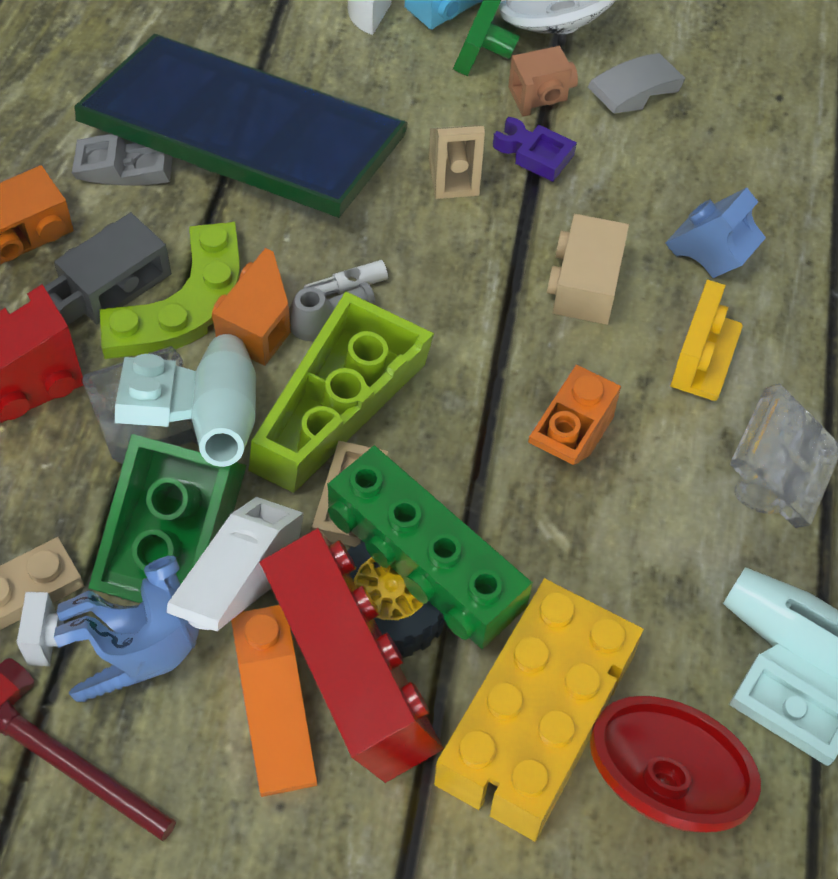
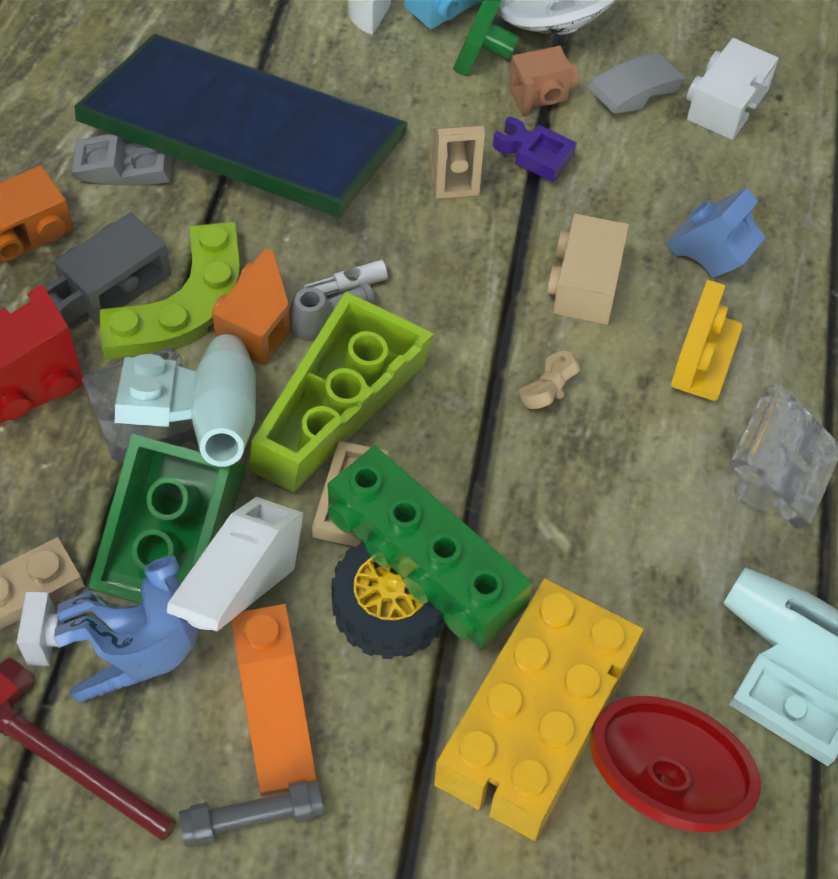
(201, 824): none -> dark grey bar
(350, 658): red wedge -> none
(558, 369): none -> tan piece
(577, 416): orange slope -> none
(730, 84): none -> white brick

